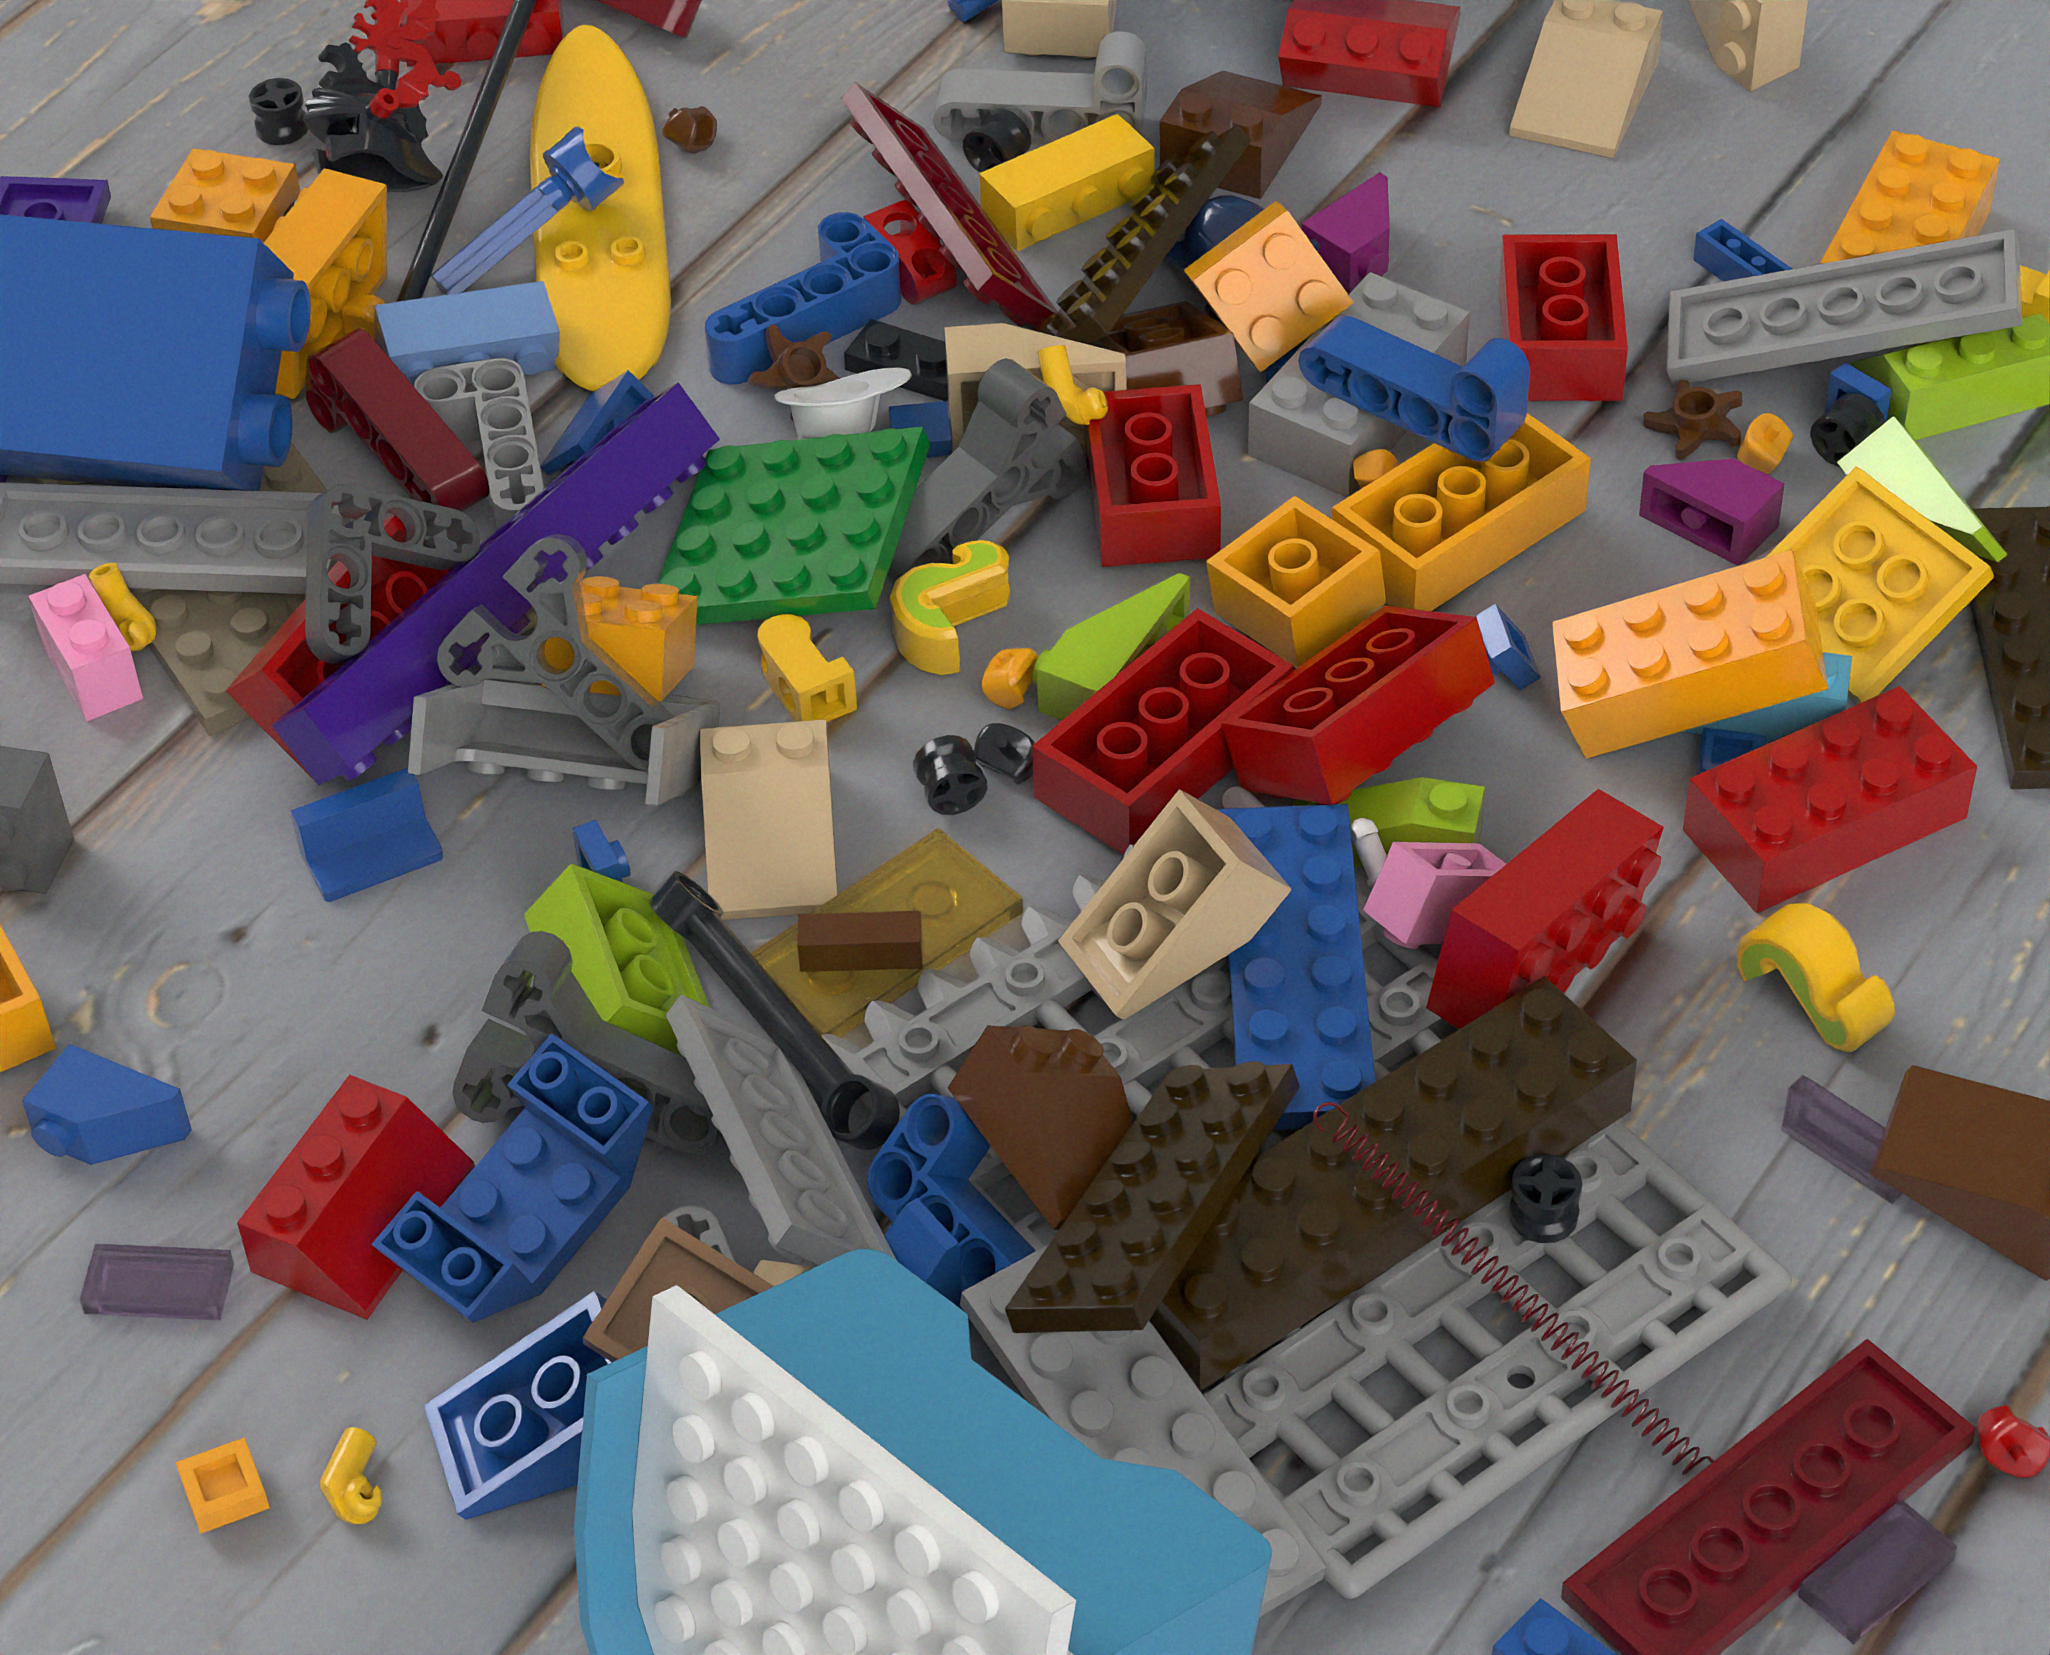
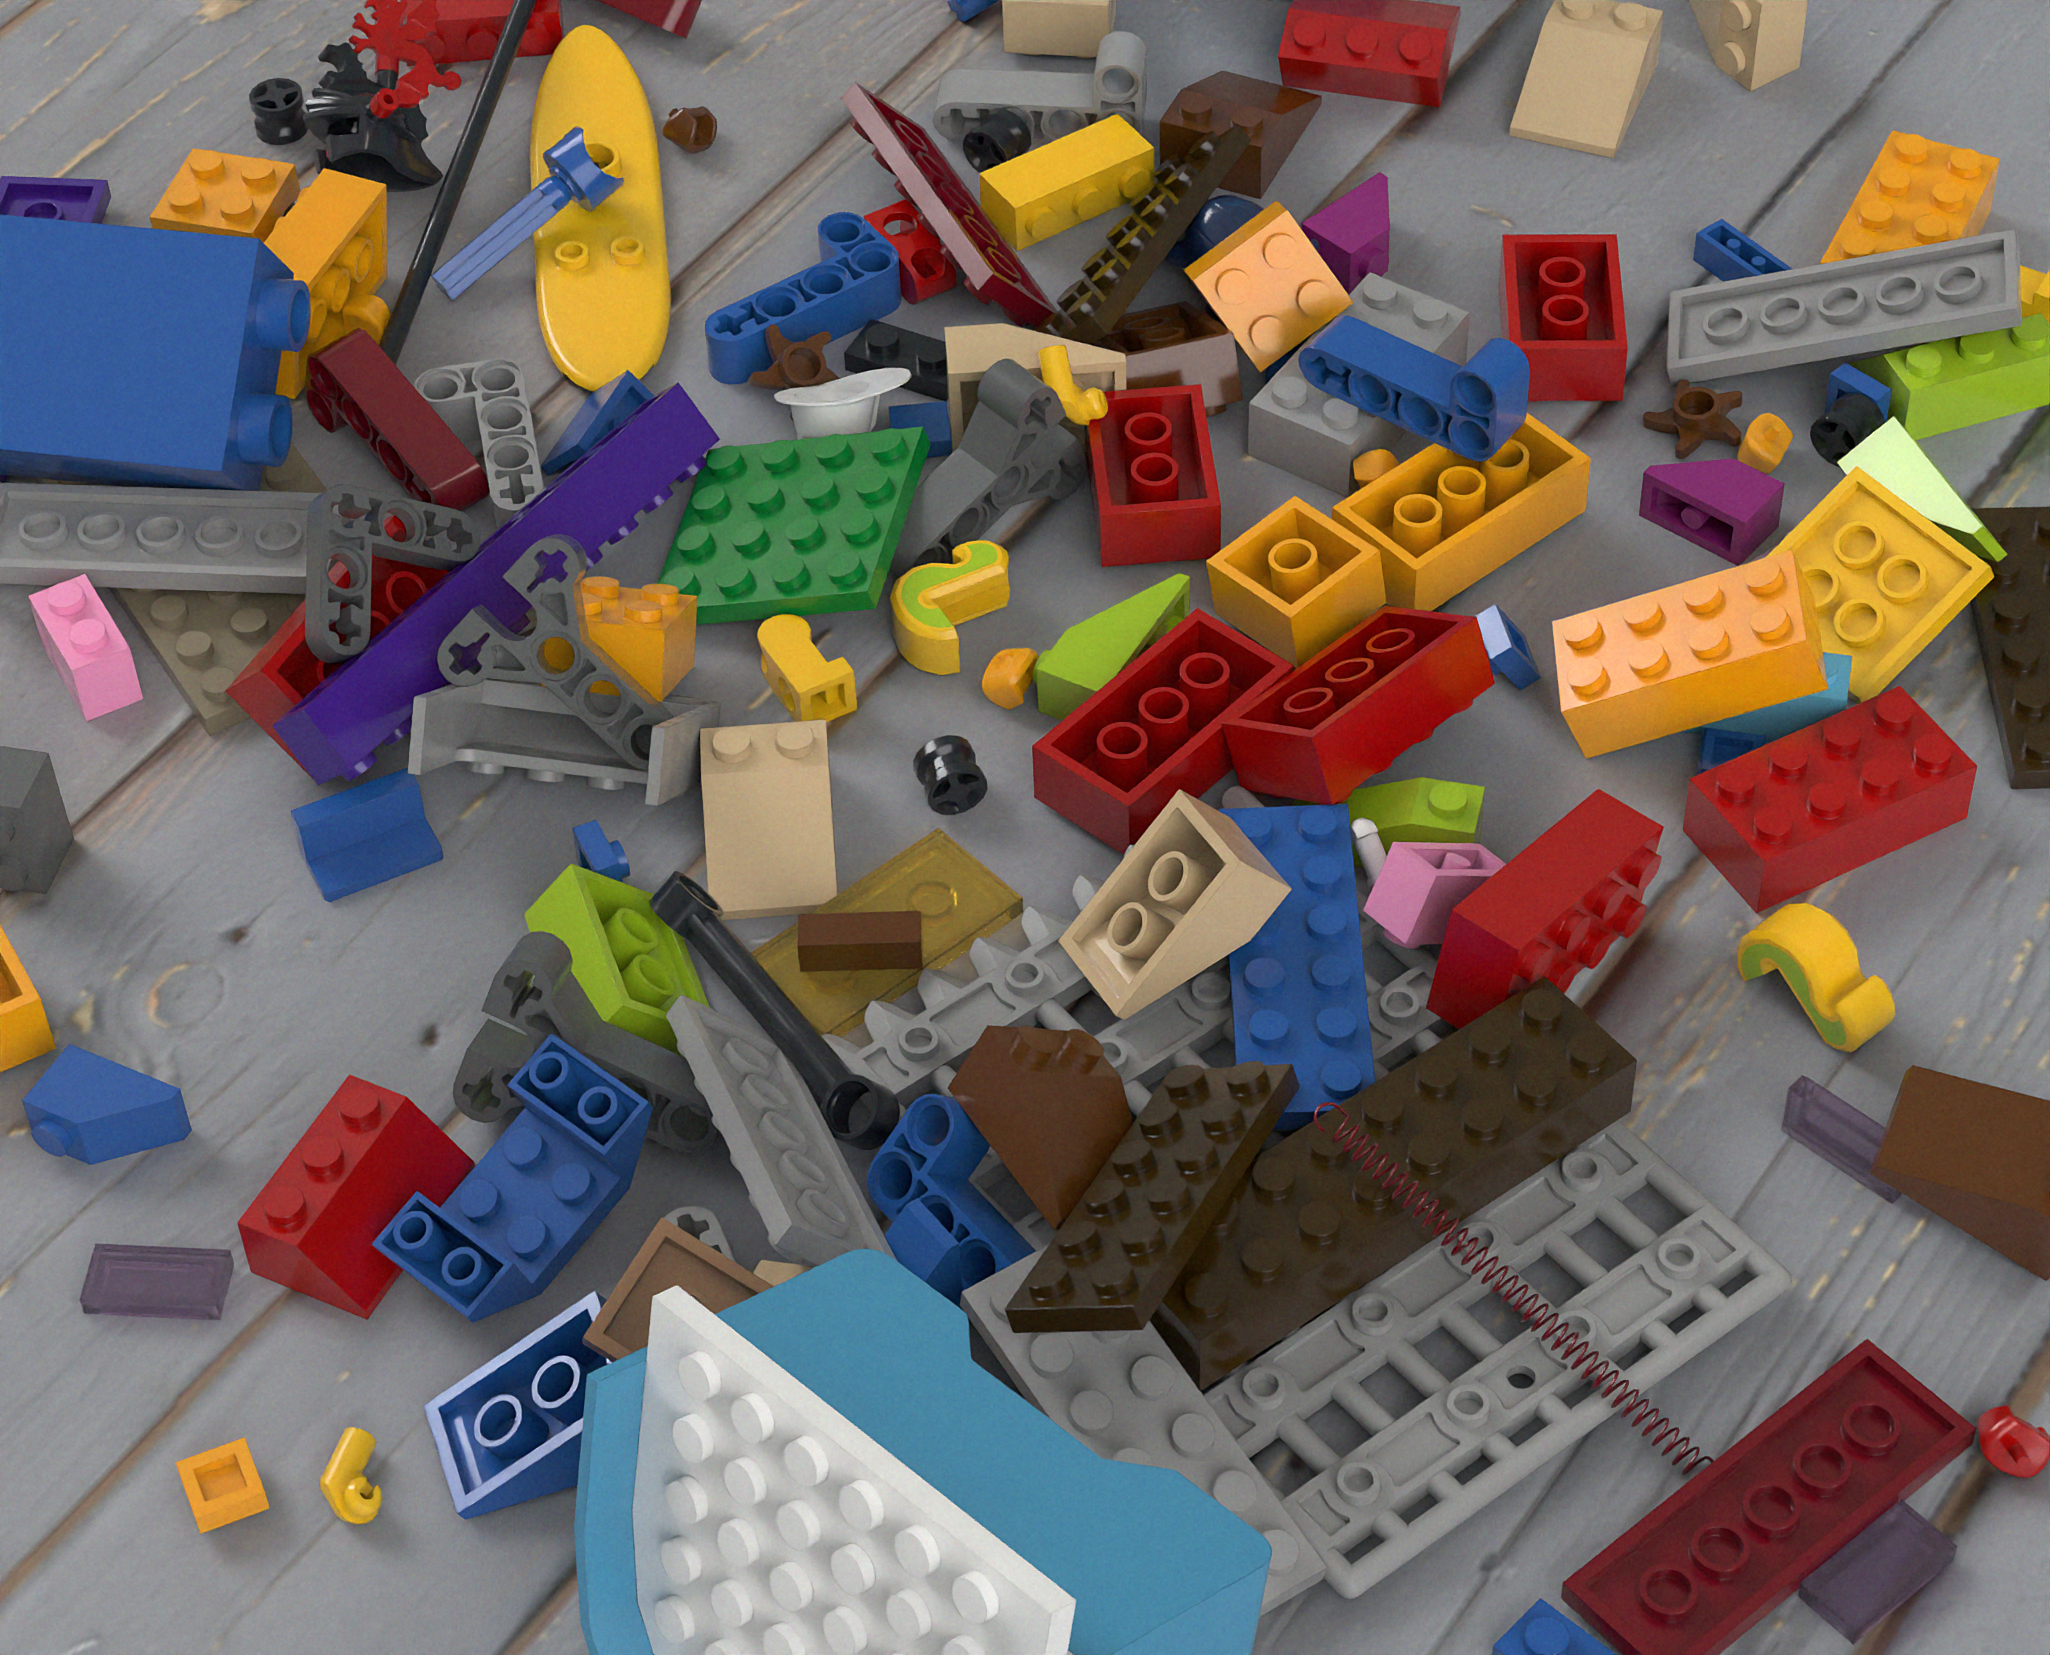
(129, 615): yellow arm -> none
(470, 327): medium blue brick -> none
(1005, 751): black piece -> none
(1558, 1187): black wheel -> none

